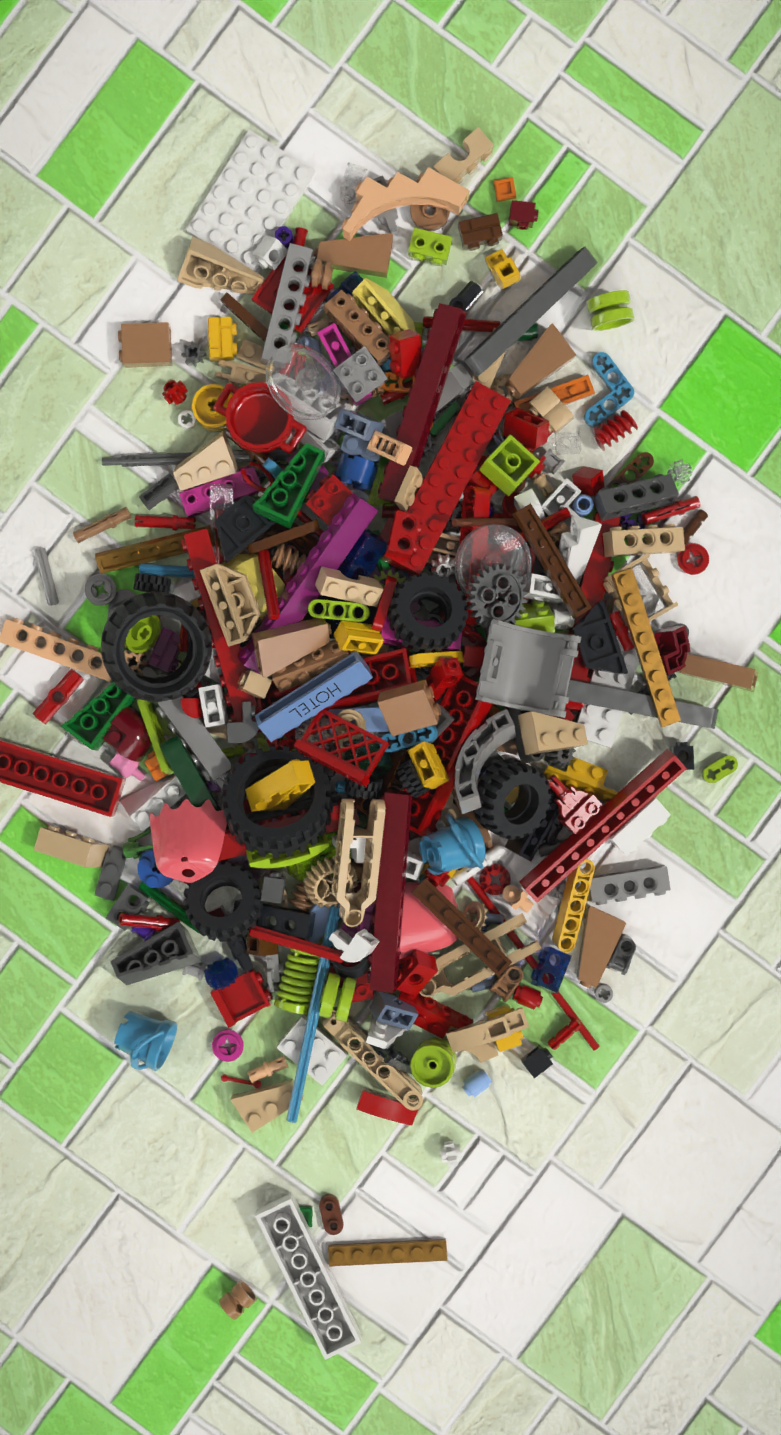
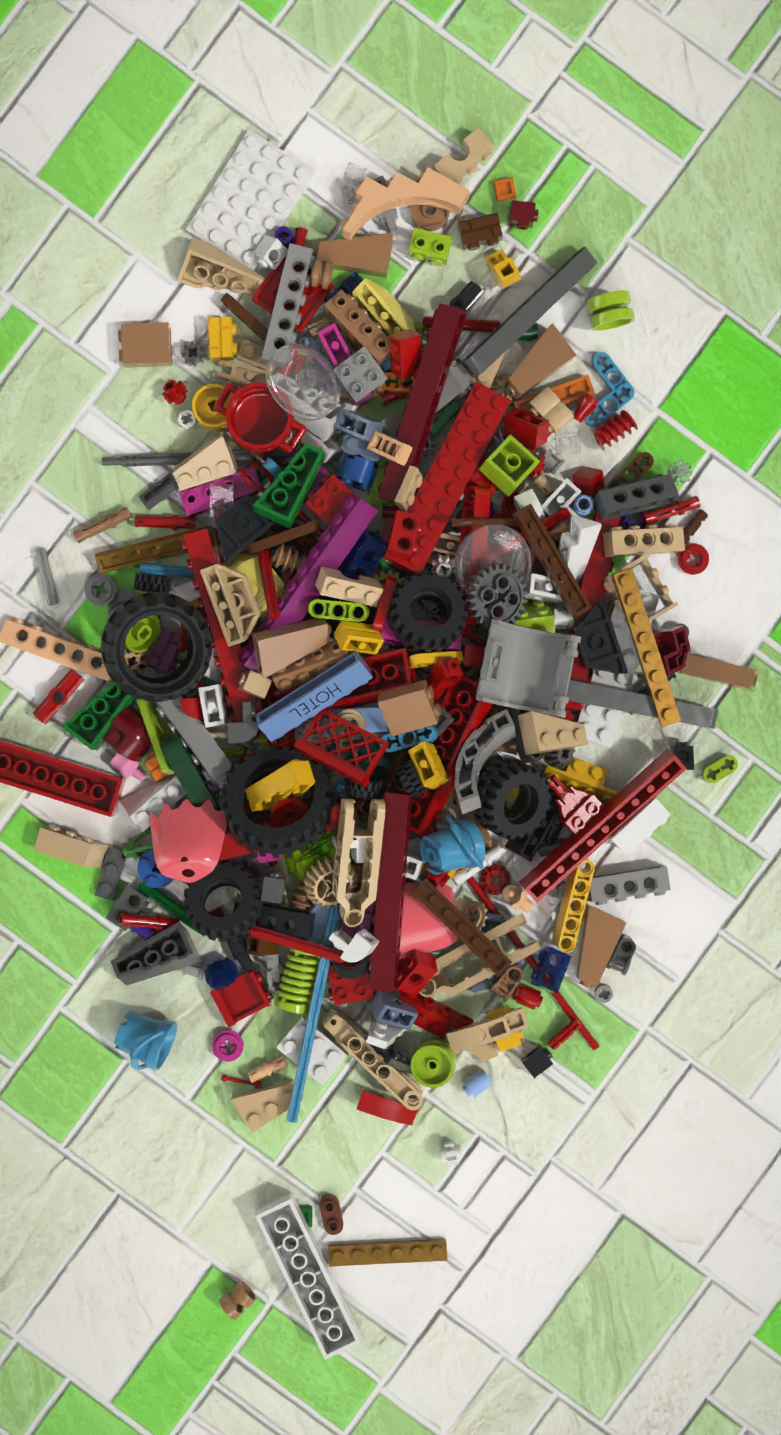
(283, 861): lime slope -> none
(295, 806): none -> red dish
(337, 997): lime wheel -> none
(584, 407): none -> red cone
(621, 631): red pin -> none

